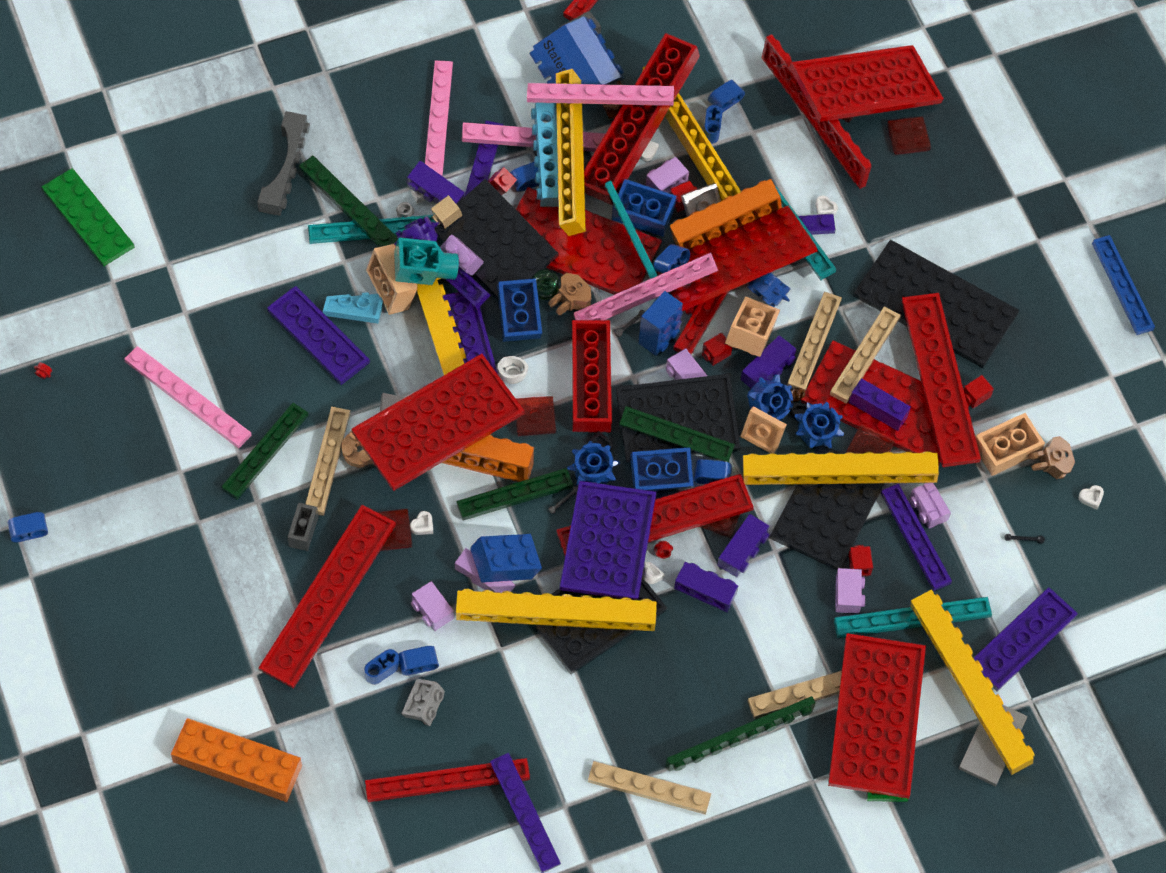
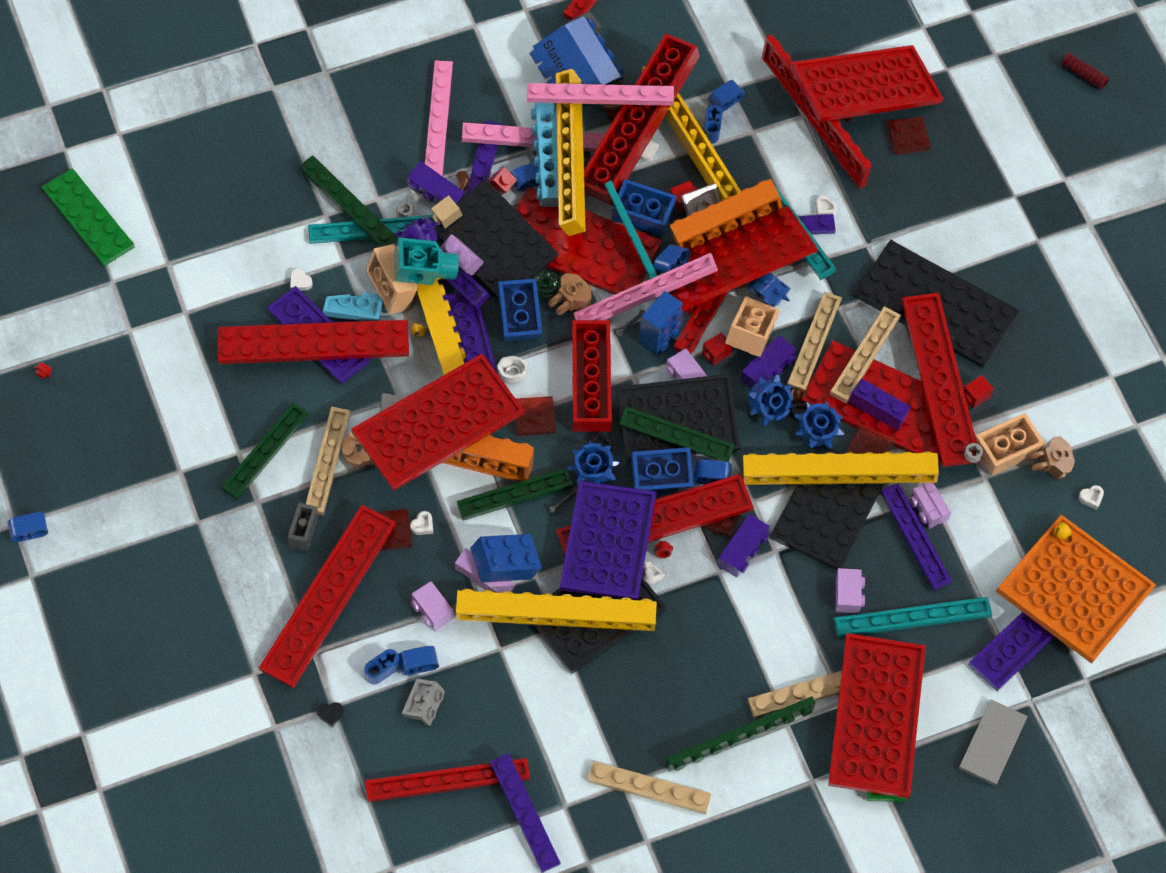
(188, 397): bright pink plate -> none
(236, 760): orange brick -> none
(273, 197): dark grey arch -> none
(300, 280): none -> white tile
(313, 341): none -> red plate
(330, 713): none -> black tile
(418, 328): none -> yellow hinge
(463, 180): none -> reddish brown arm
(667, 176): lavender brick -> none
(706, 586): dark purple brick -> none
(763, 430): light nougat plate -> none
(861, 559): red brick -> none
(972, 682): yellow brick -> none
(978, 450): none -> light grey bush
(1040, 539): black hinge -> none
(1062, 531): none -> yellow hinge
(1076, 589): none -> orange plate
(1085, 71): none -> dark red piece
(1123, 285): blue plate -> none

